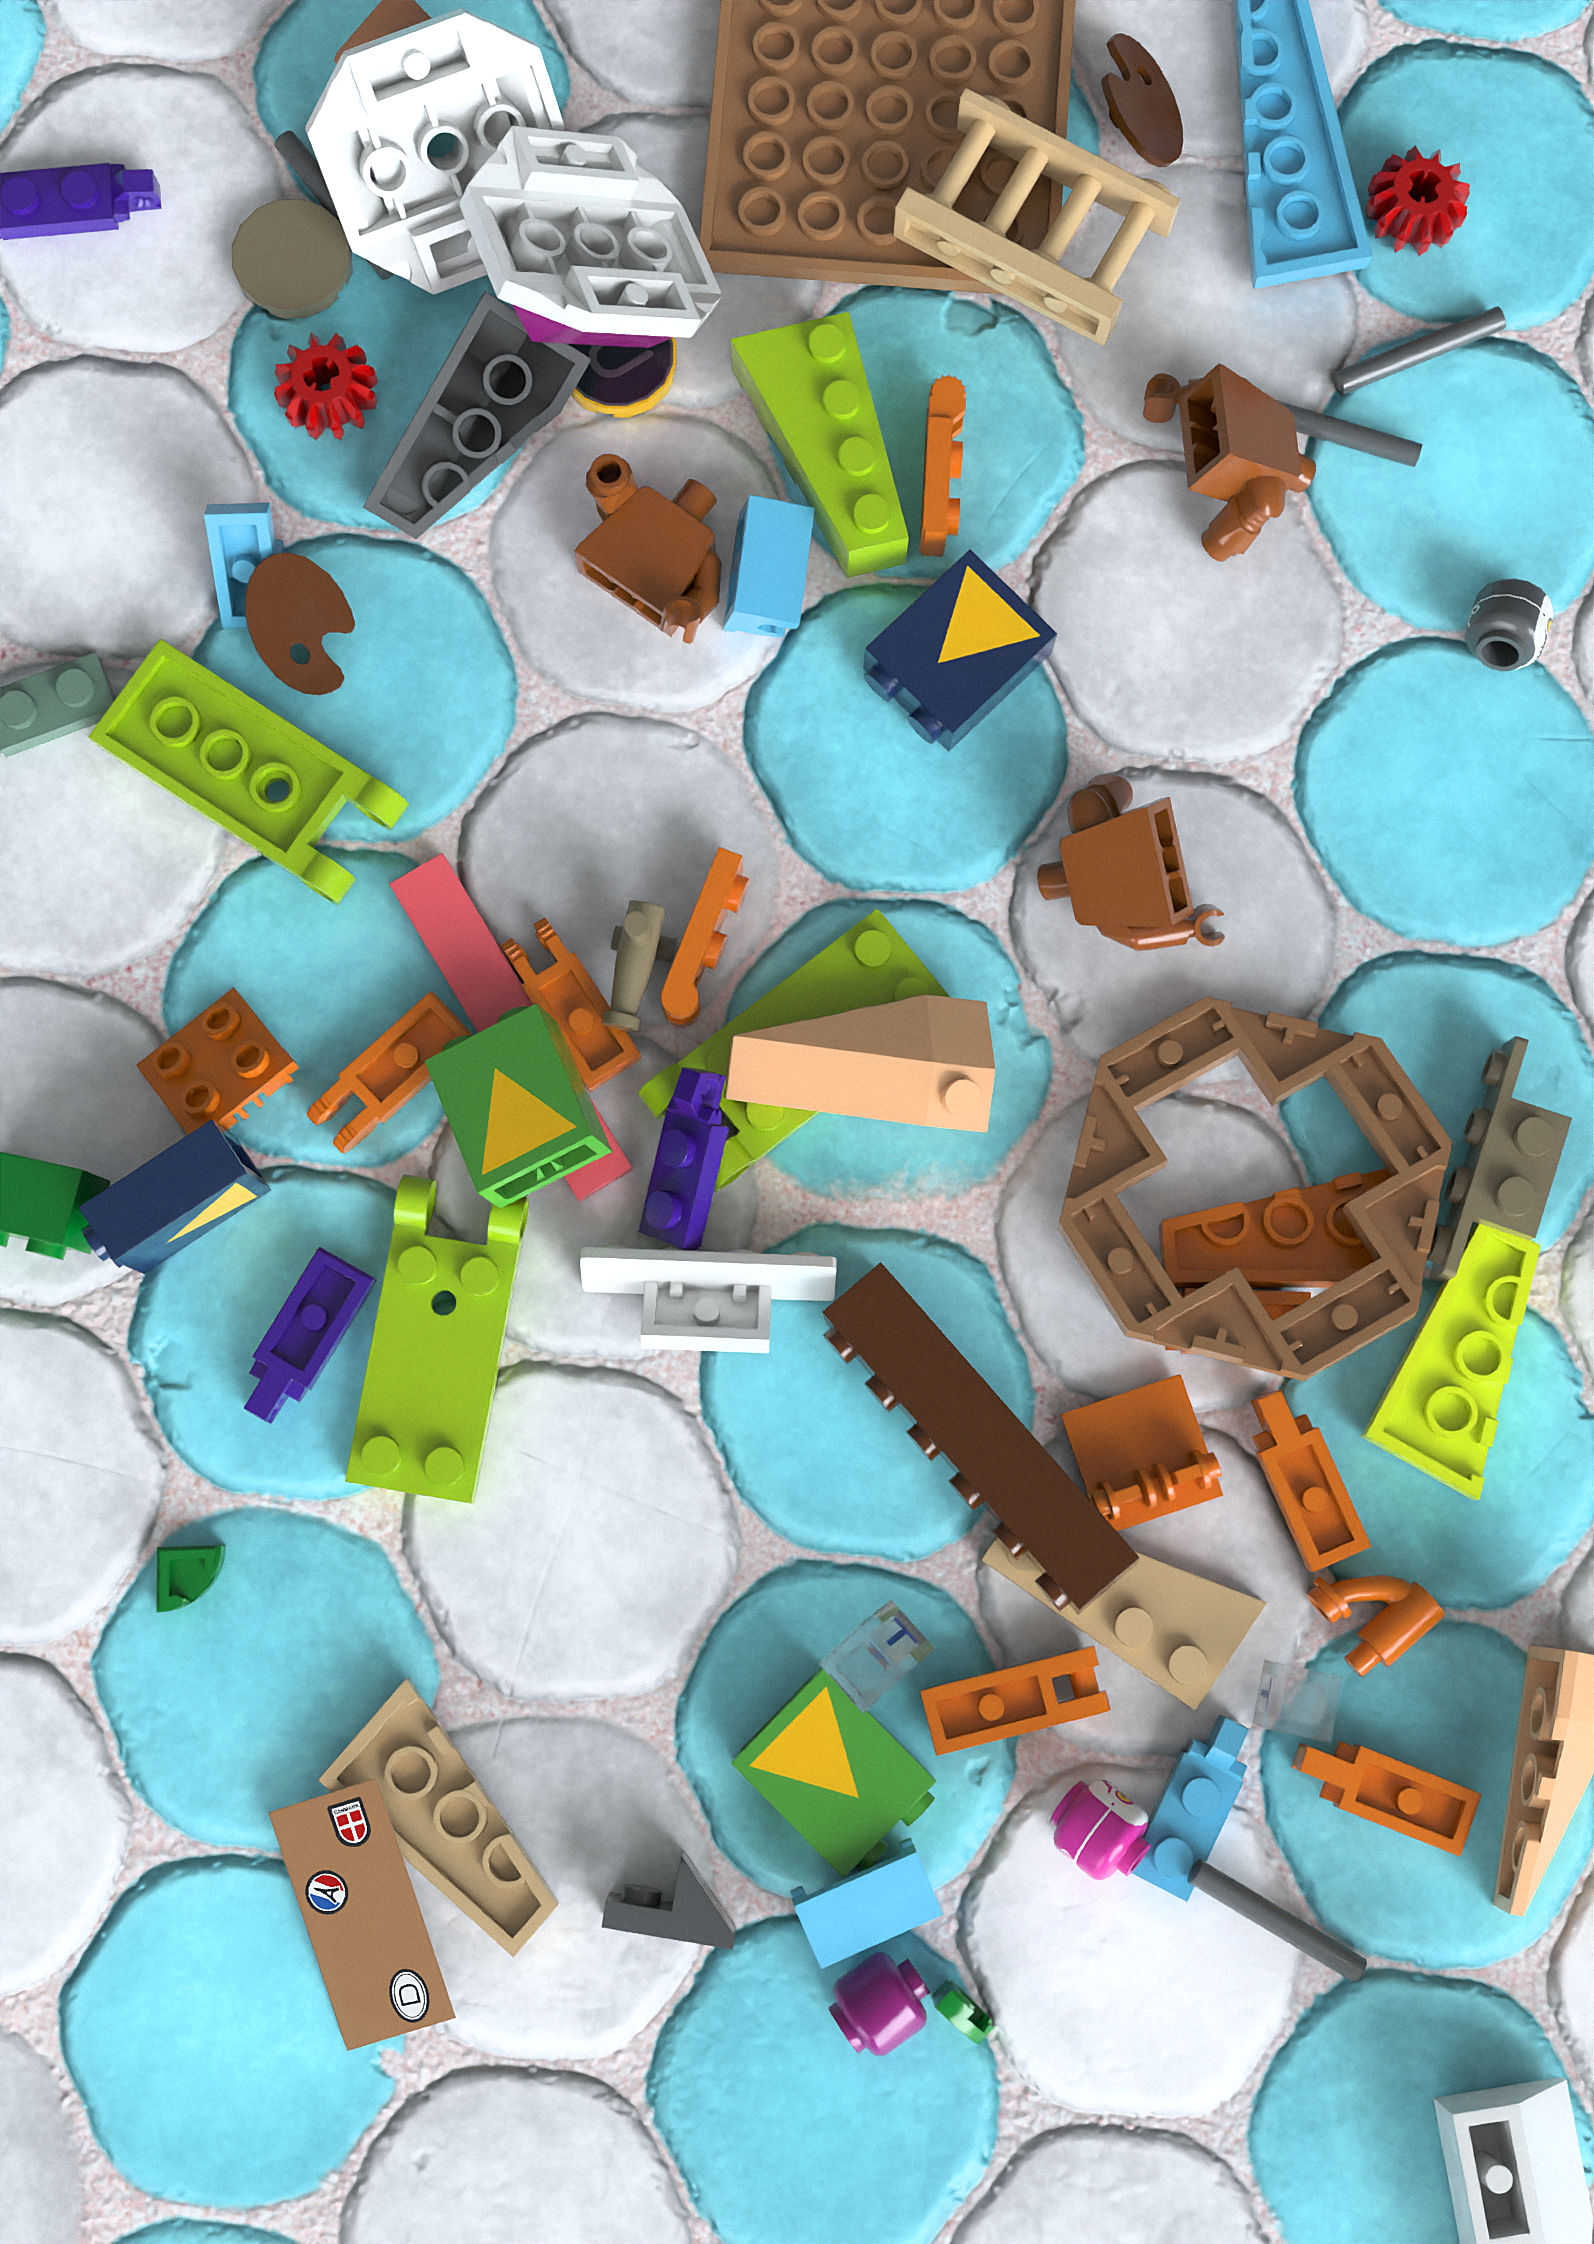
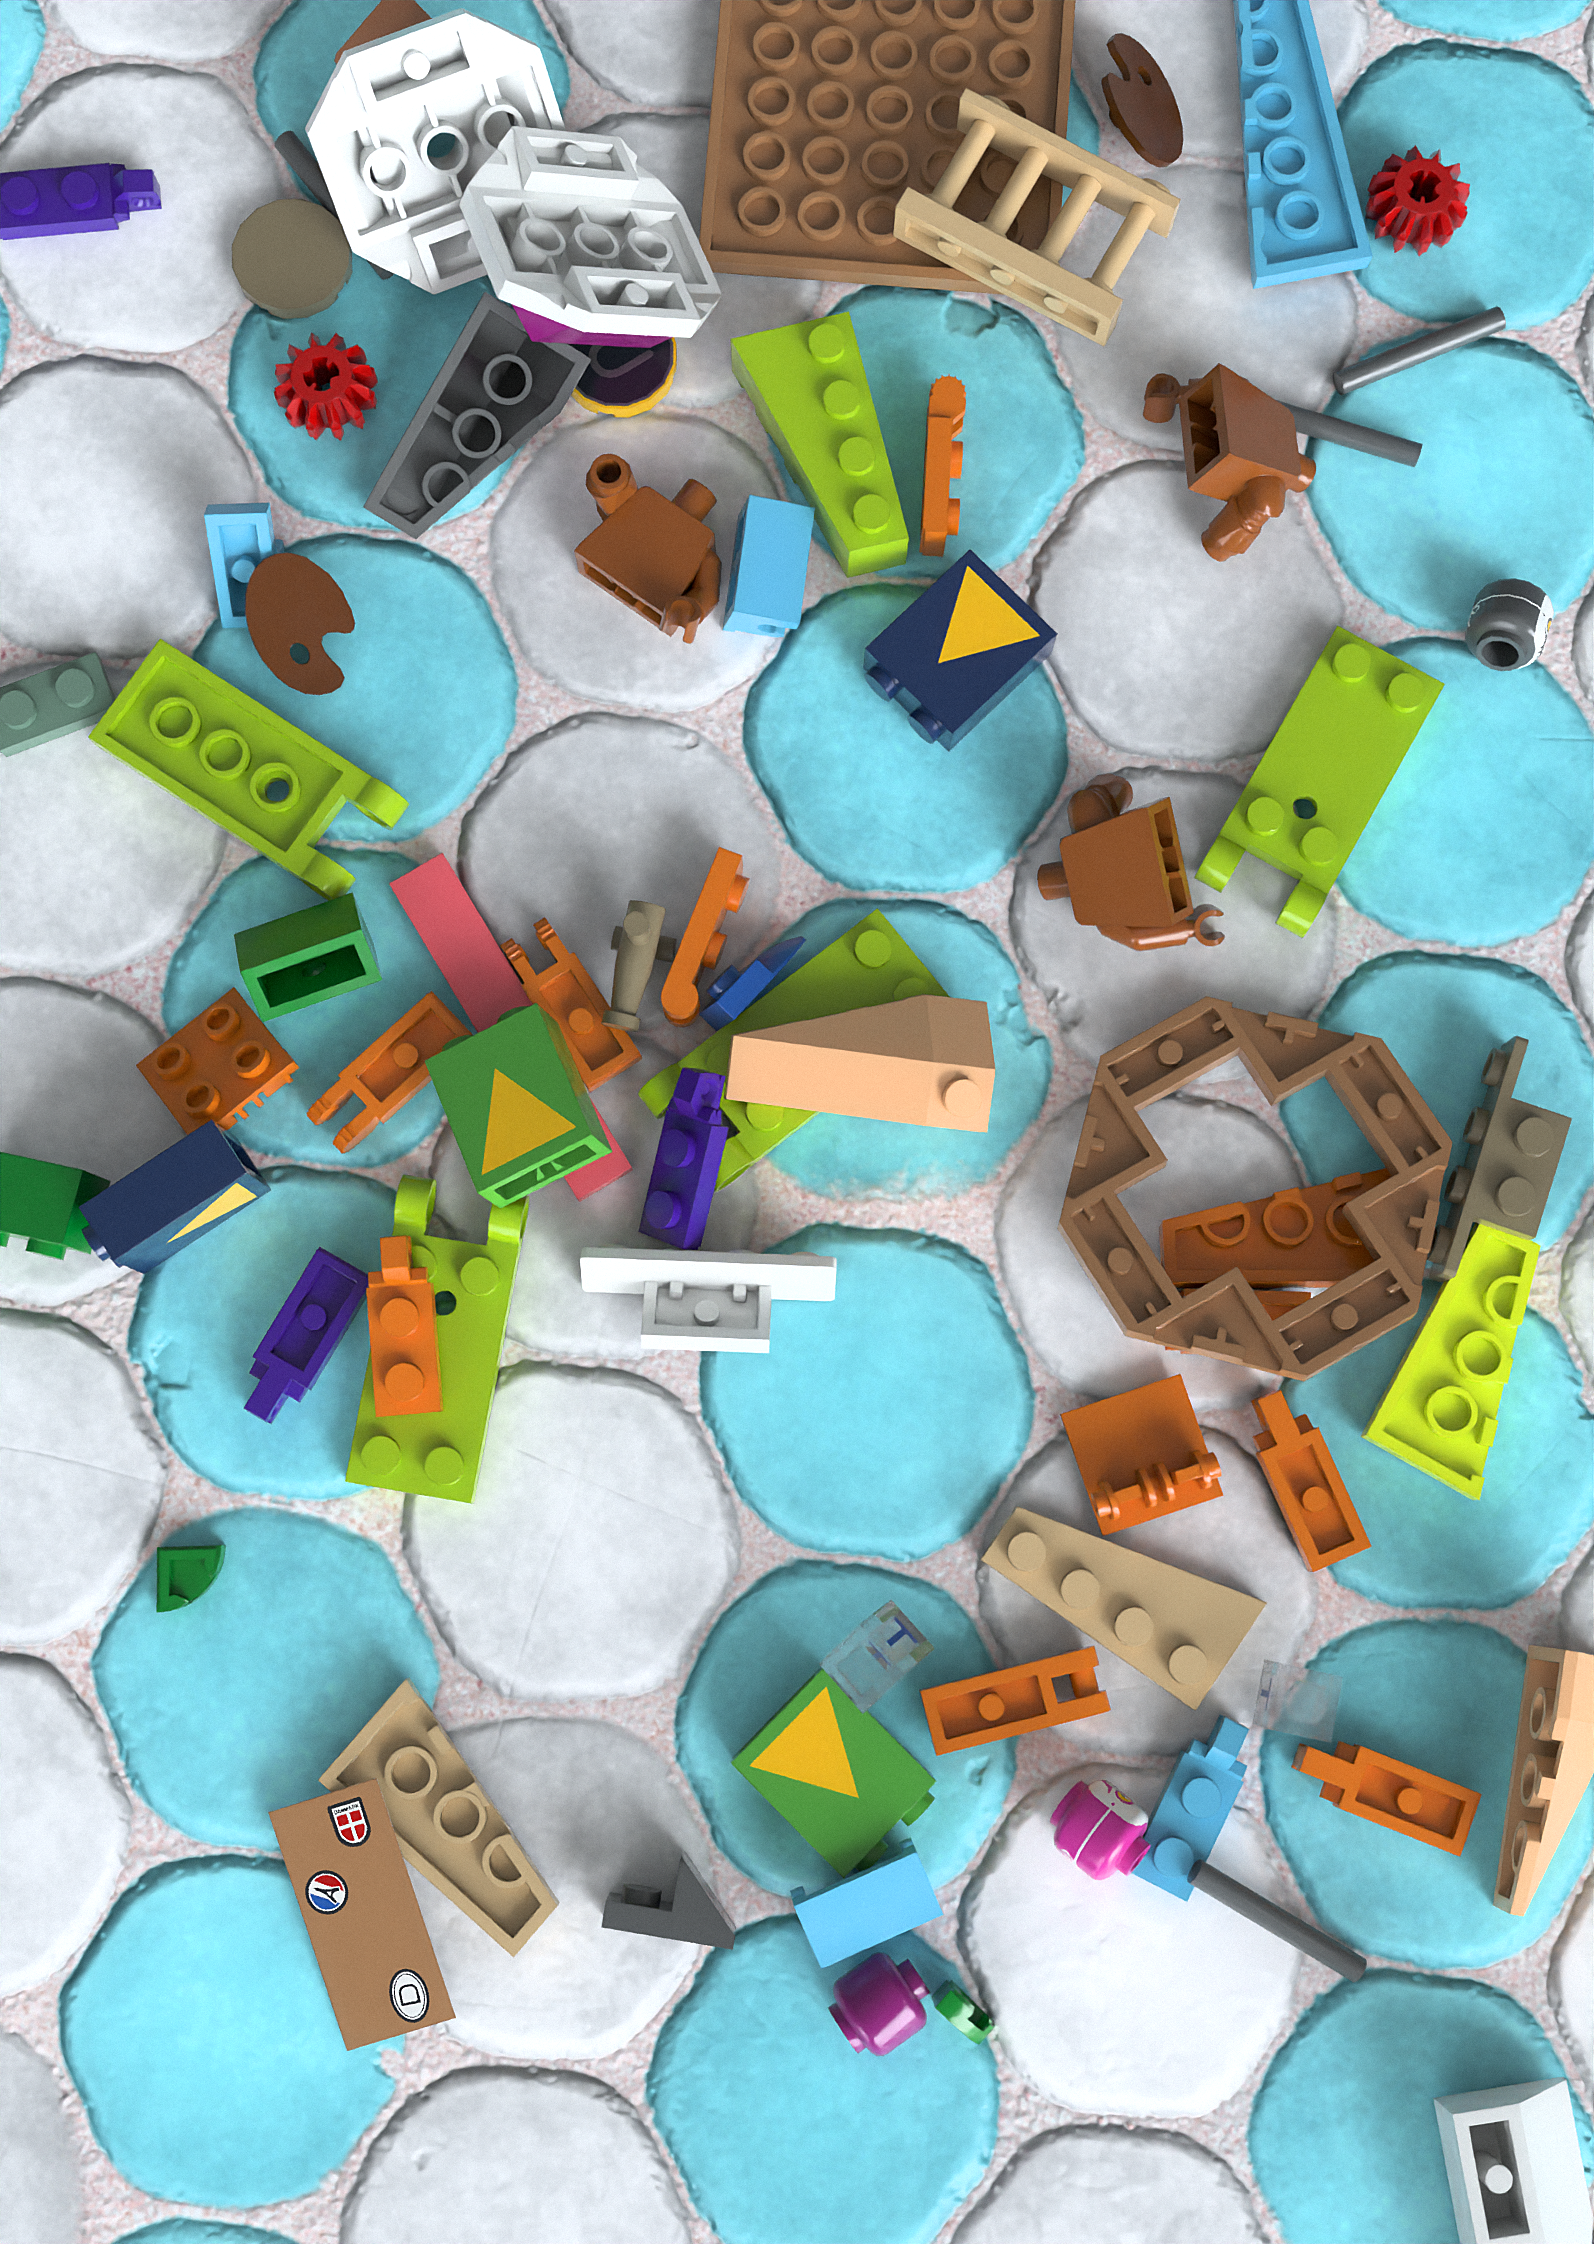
(307, 957): none -> green brick
(403, 1333): none -> orange hinge
(736, 989): none -> blue plate
(979, 1439): reddish brown brick -> none
(1340, 755): none -> lime hinge
(1393, 1630): orange plant -> none

